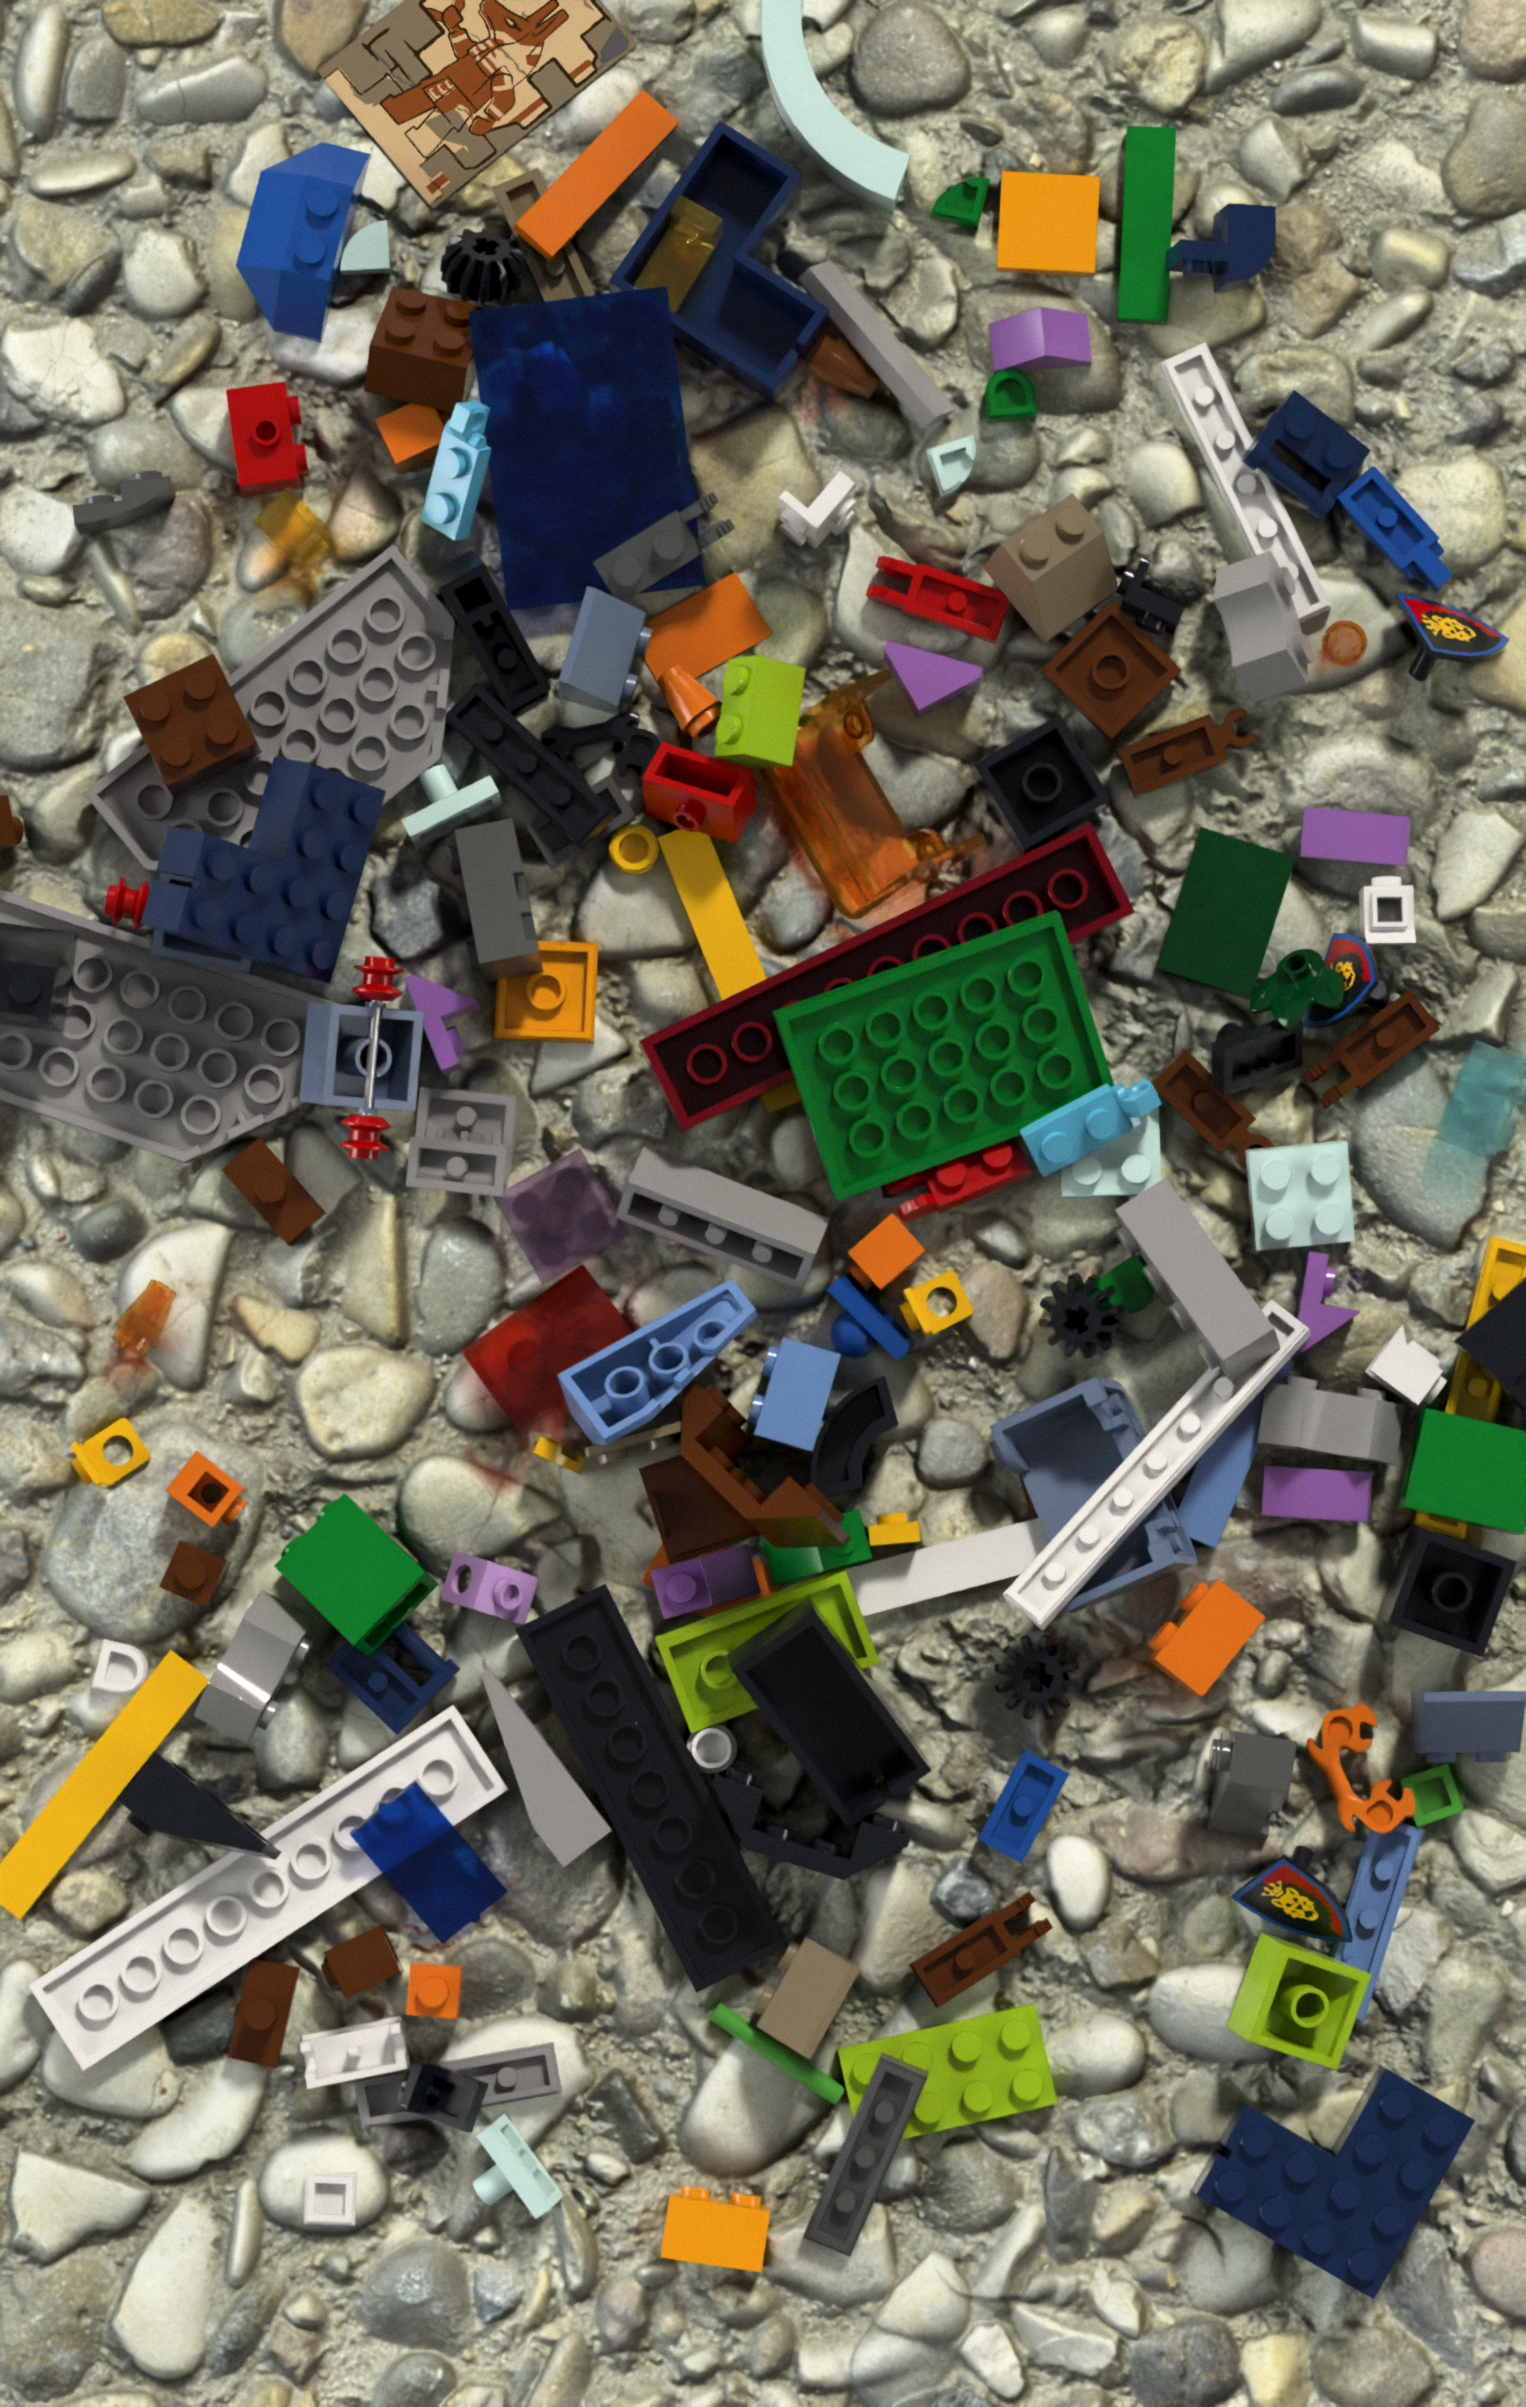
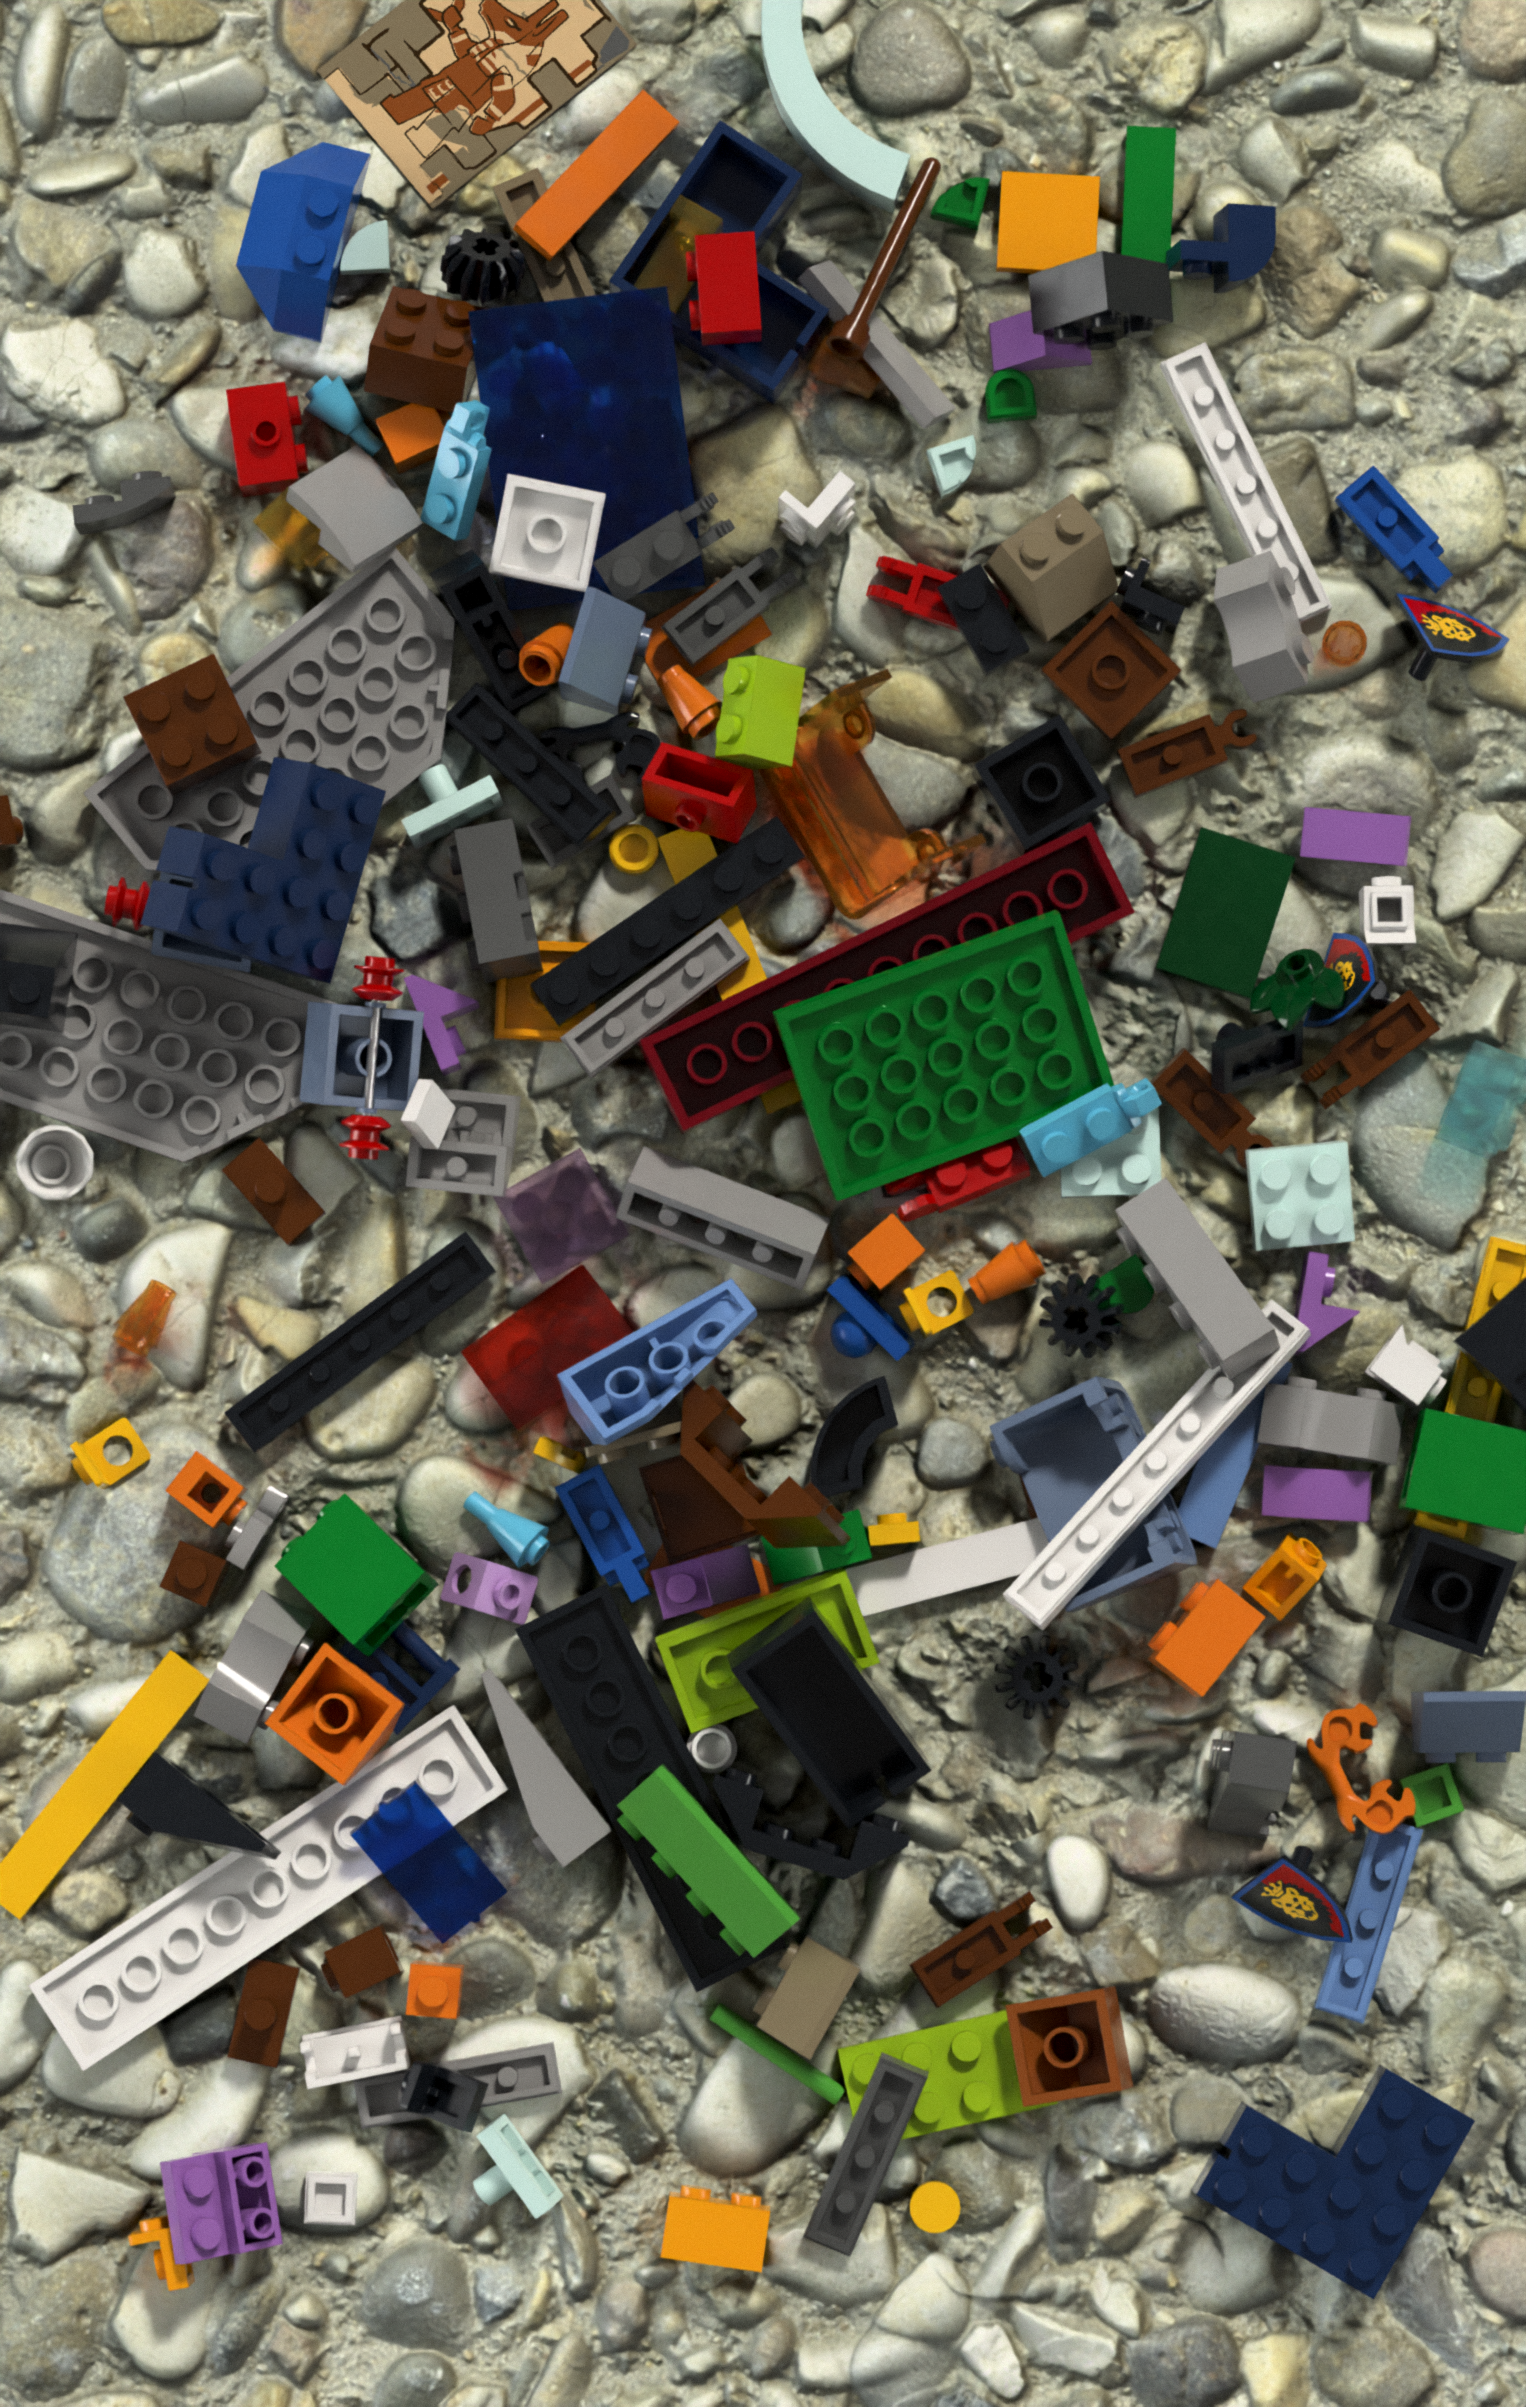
(55, 1162): none -> white hair
(120, 1668): white tile -> none
(158, 2229): none -> light orange bracket
(221, 2202): none -> medium lavender brick
(248, 1538): none -> light grey plate
(335, 406): none -> medium azure cone
(336, 1714): none -> orange slope
(355, 508): none -> light grey slope
(360, 1342): none -> black plate
(428, 1114): none -> white tile
(519, 1537): none -> medium azure cone
(544, 655): none -> orange cone
(547, 532): none -> white plate
(606, 1531): none -> blue hinge
(655, 998): none -> light grey tile
(667, 921): none -> black plate
(708, 1861): none -> bright green slope
(725, 609): none -> dark grey hinge
(726, 288): none -> red brick
(795, 1395): medium blue brick -> none
(851, 334): none -> reddish brown piece
(929, 678): medium lavender slope -> none
(934, 2206): none -> yellow tile
(982, 619): none -> black plate
(1007, 1272): none -> orange cone
(1022, 1806): blue plate -> none
(1069, 2046): none -> dark orange slope
(1100, 300): none -> black brick
(1286, 1575): none -> light orange bracket
(1298, 2001): lime slope -> none
(1313, 442): dark blue plate -> none

